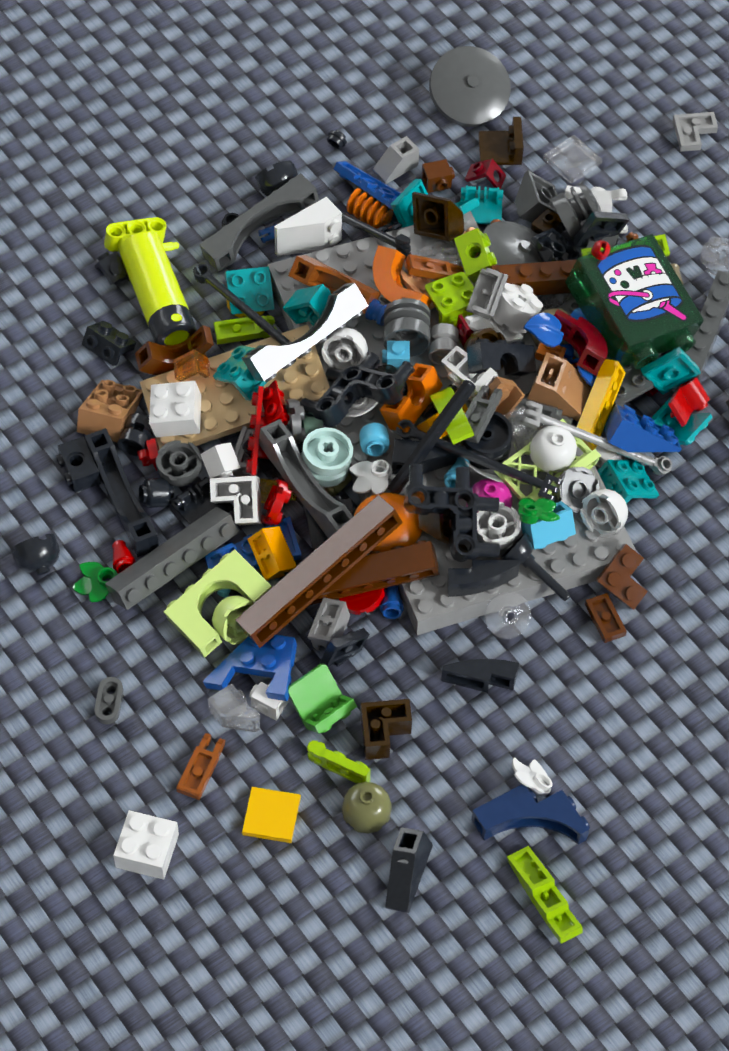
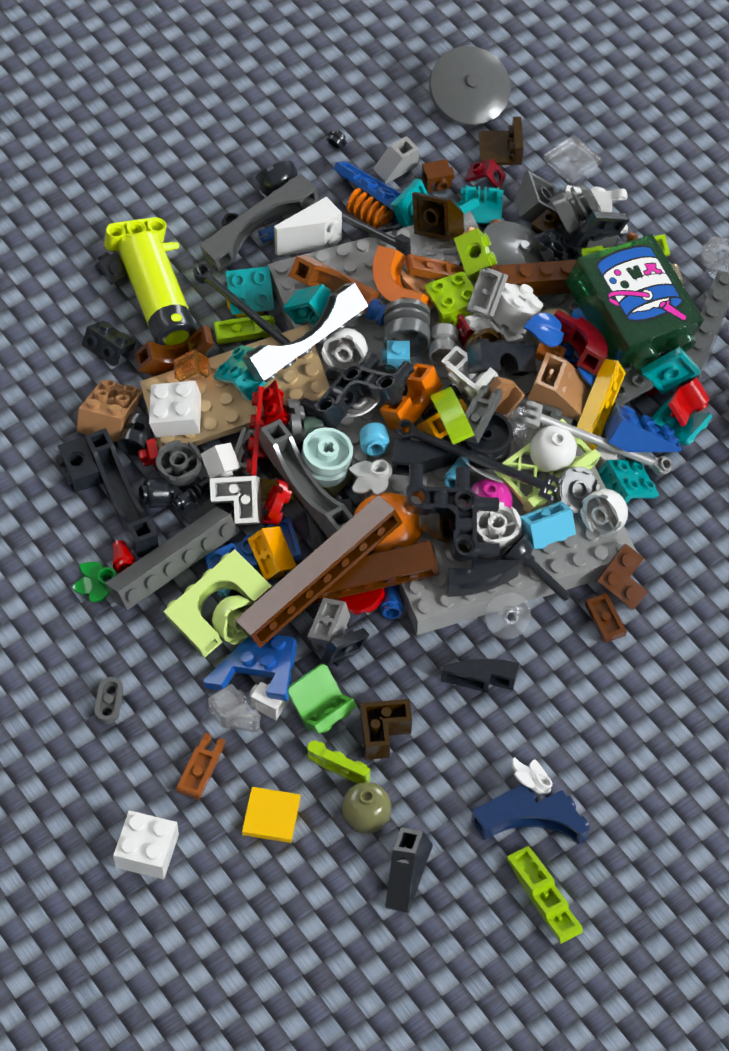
(37, 554): black cylinder -> none
(432, 435): black axle -> none
(531, 510): green plate -> none
(597, 247): red hinge -> none
(690, 126): light grey plate -> none

